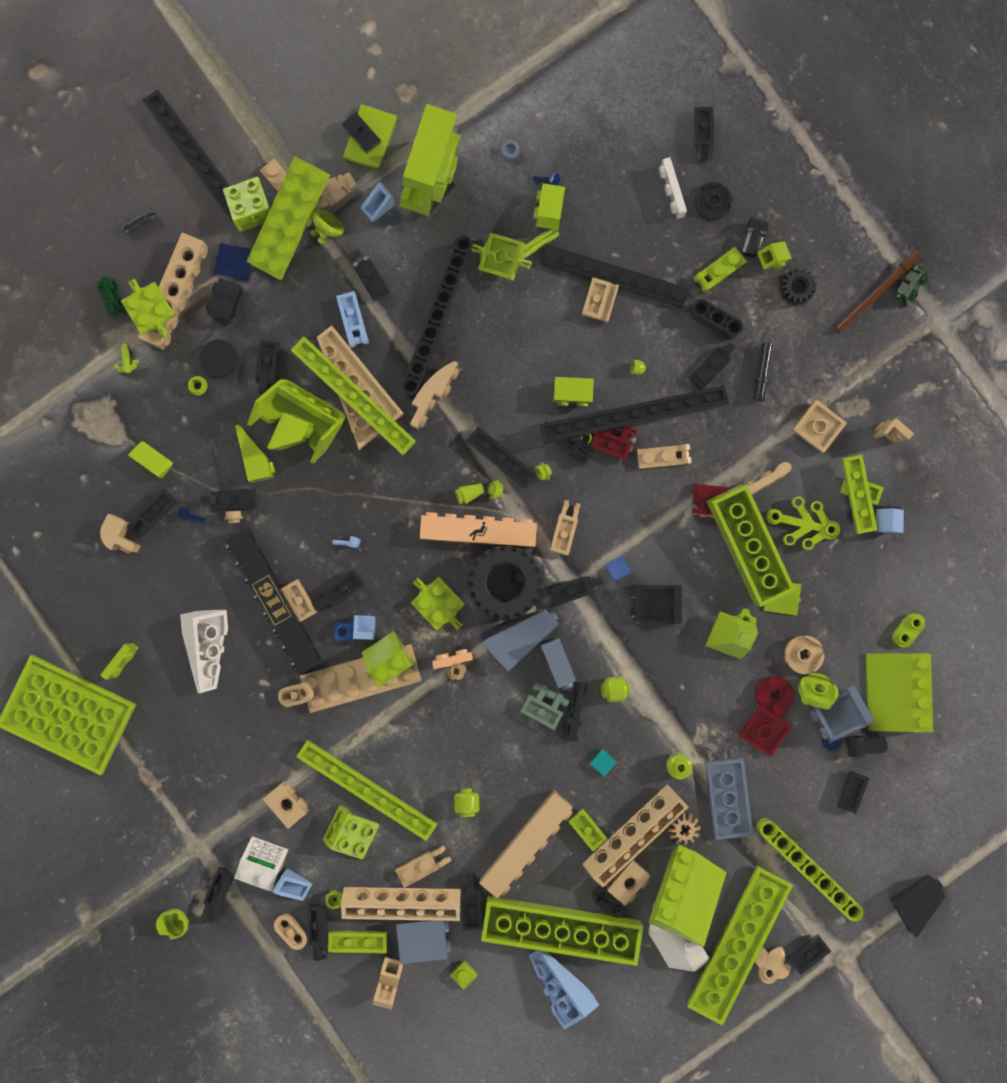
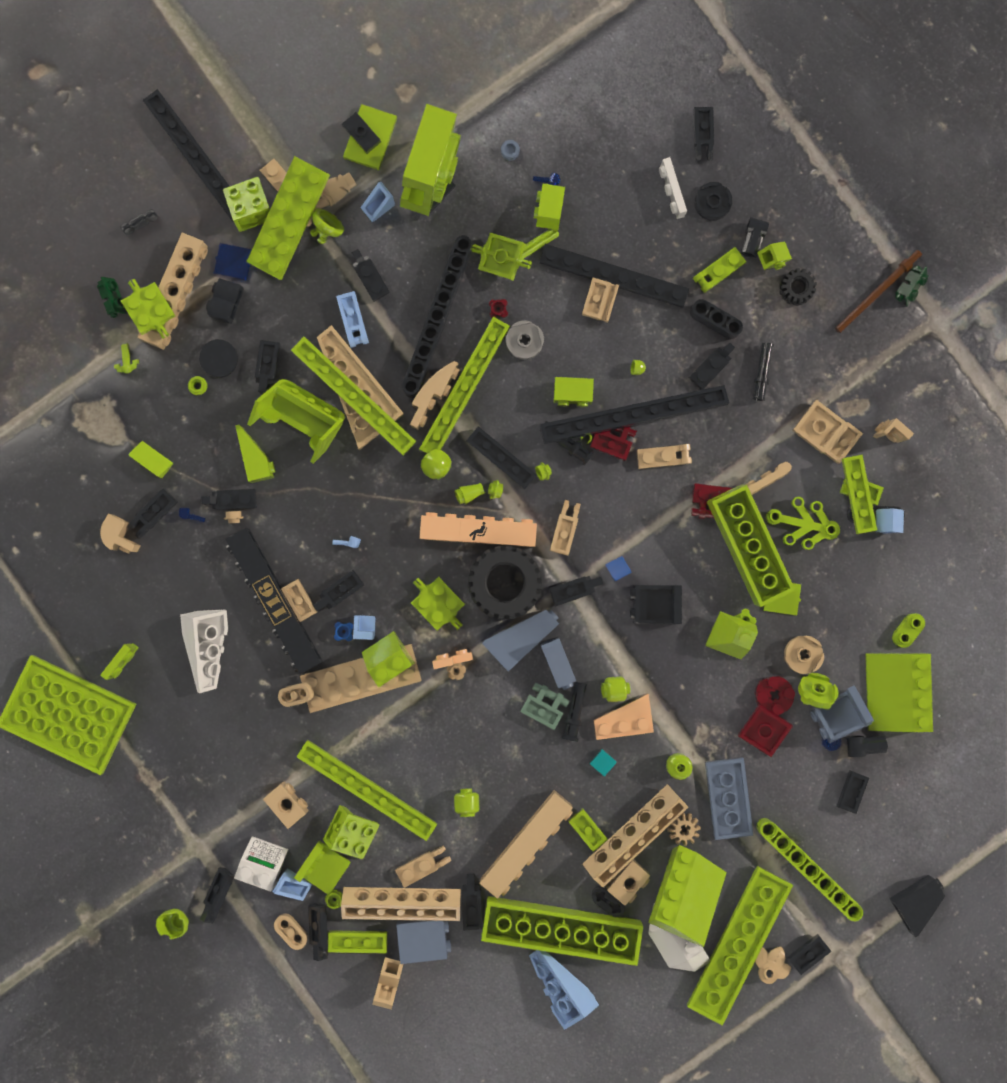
(290, 432): lime slope -> none
(323, 868): none -> lime bracket
(436, 464): none -> lime hair
(463, 974): lime plate -> none
(465, 386): none -> lime plate
(497, 313): none -> dark red plate
(533, 346): none -> light grey plate
(625, 721): none -> light nougat wing
(843, 443): none -> tan plate

